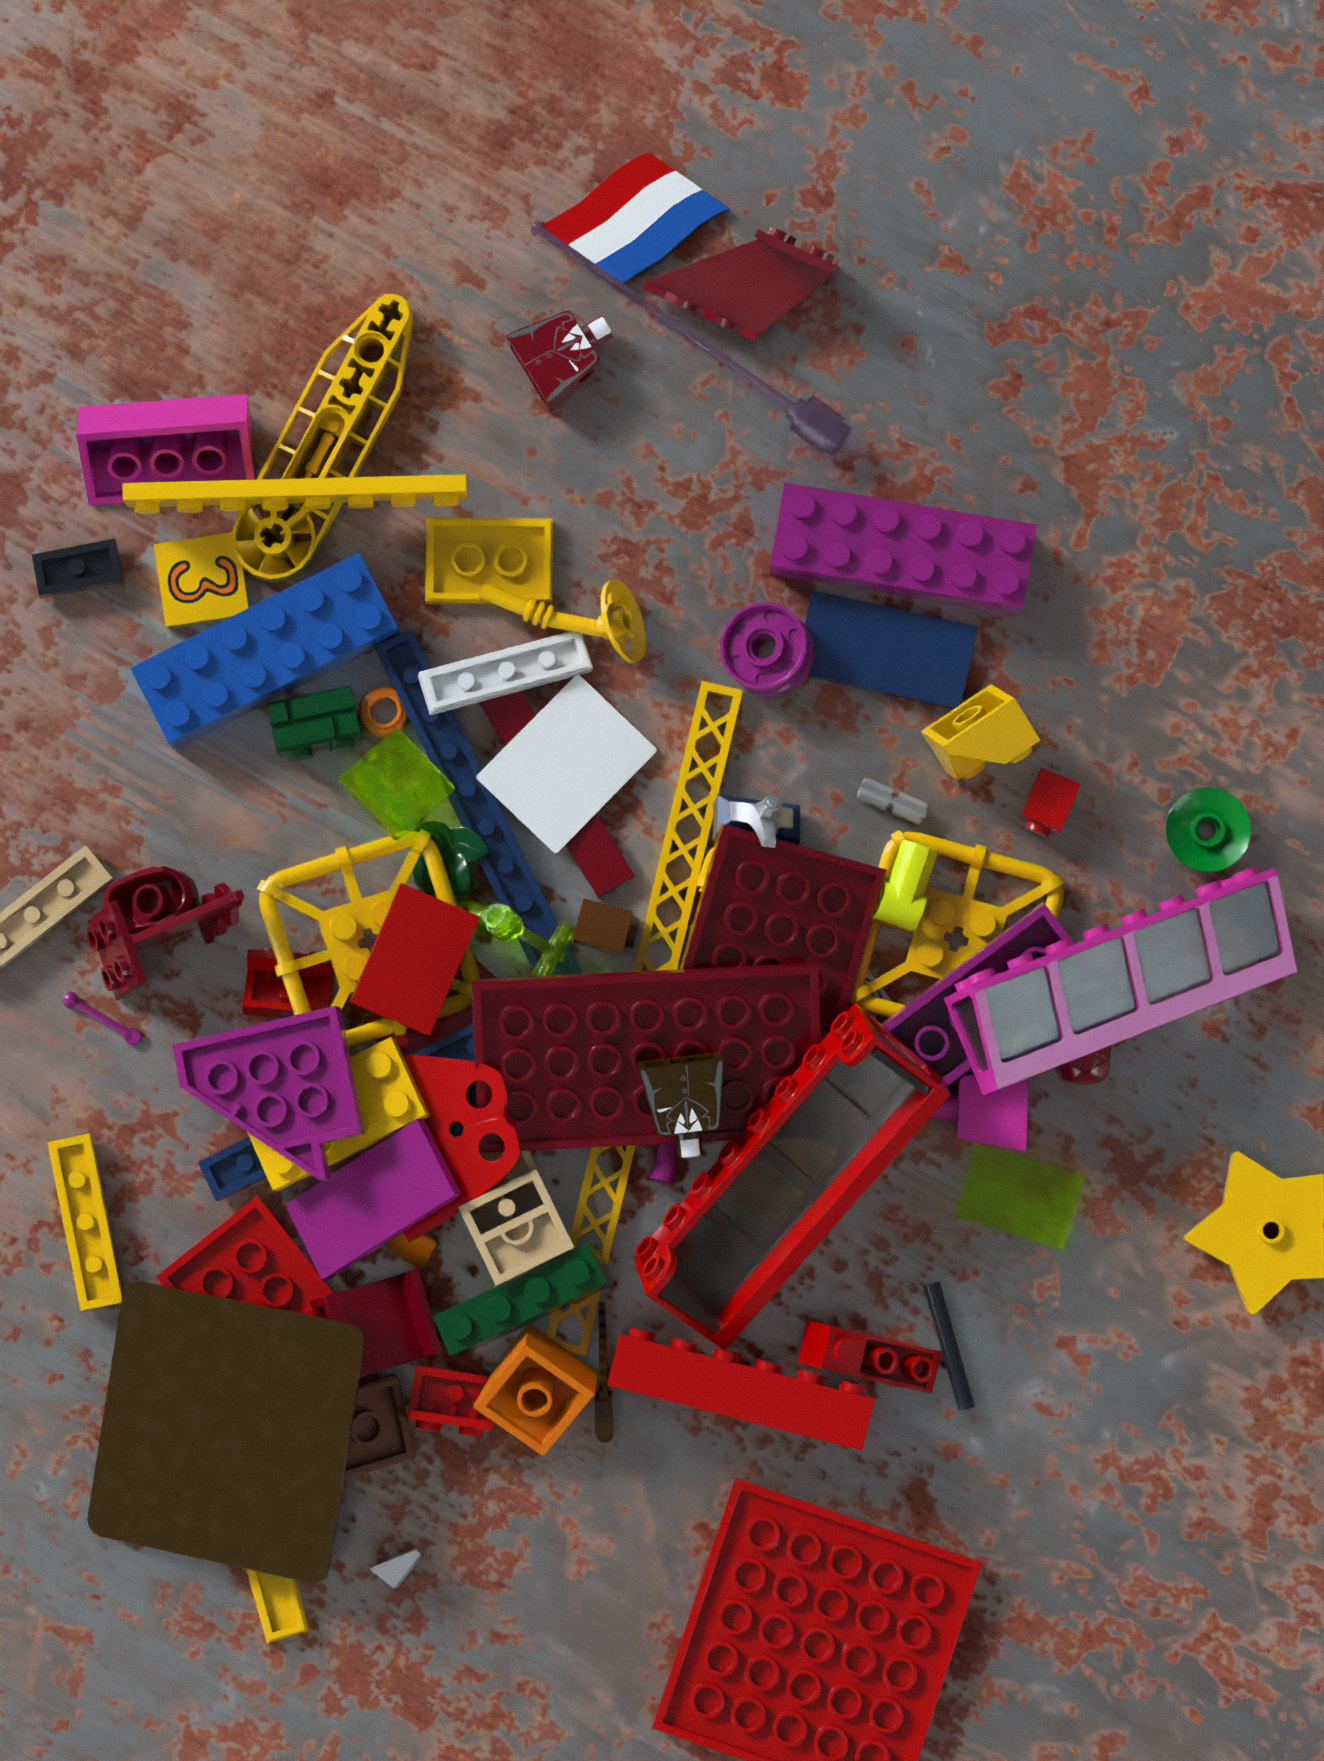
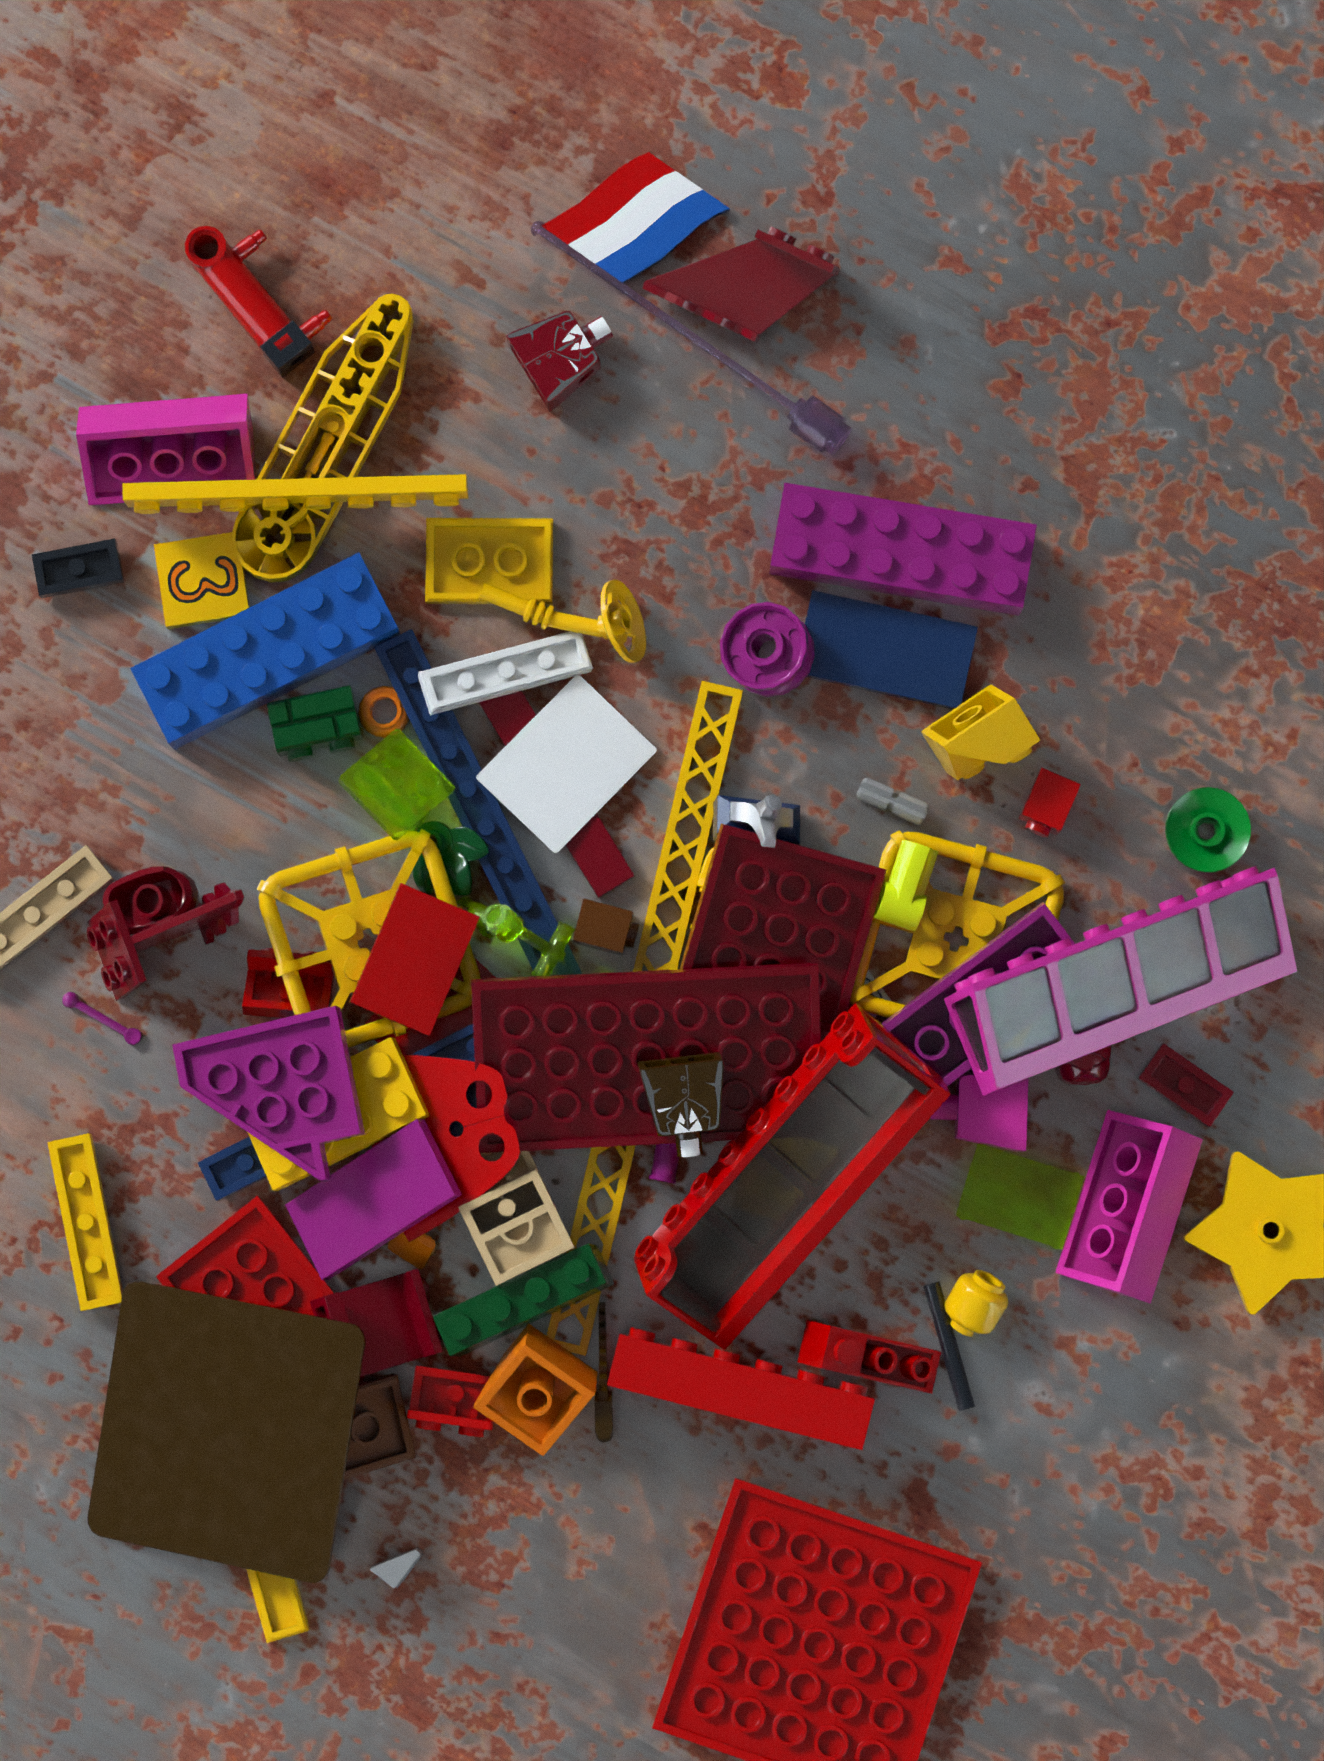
(249, 302): none -> red piece
(976, 1303): none -> yellow head
(1129, 1205): none -> dark pink slope
(1185, 1085): none -> dark red plate

